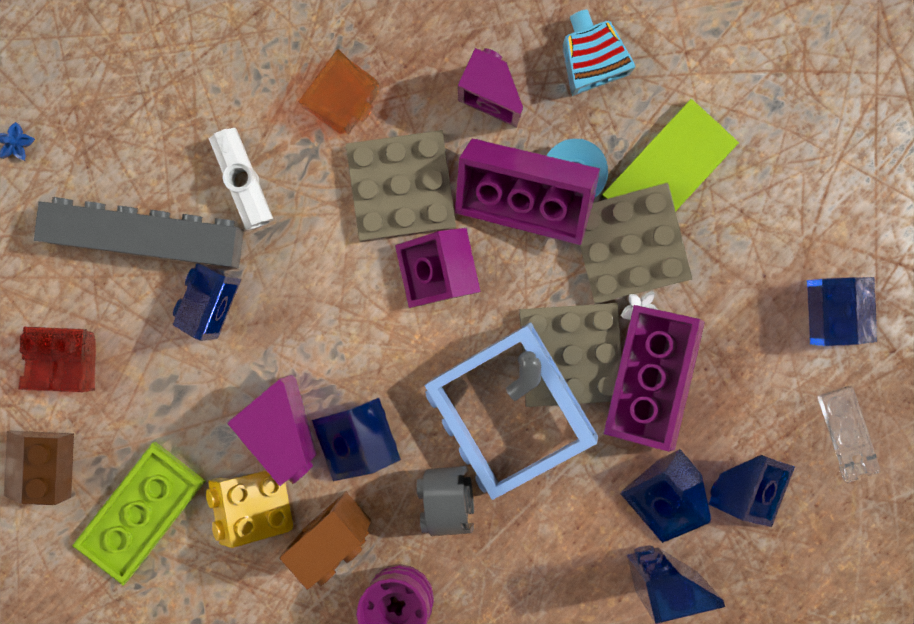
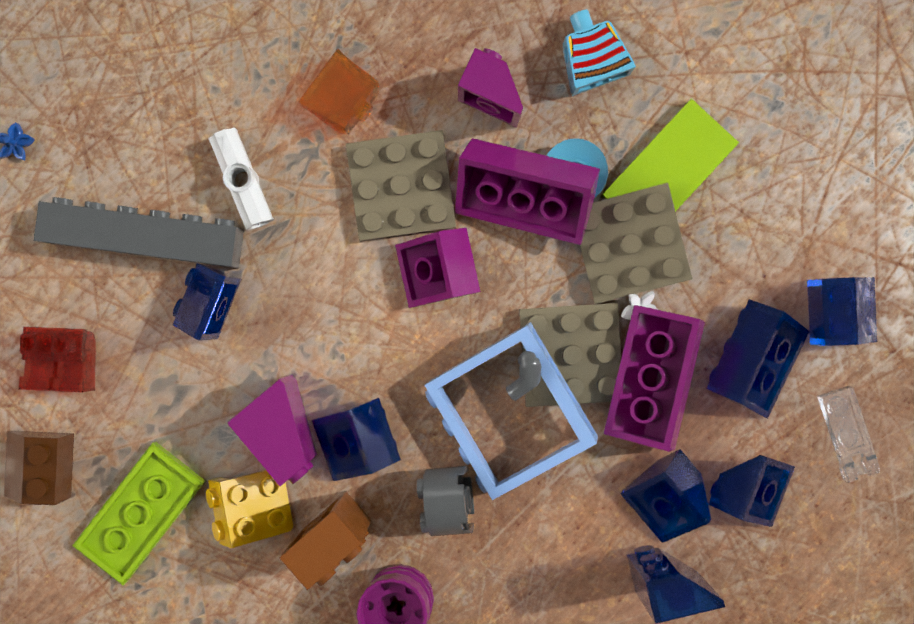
(758, 358): none -> clear blue slope

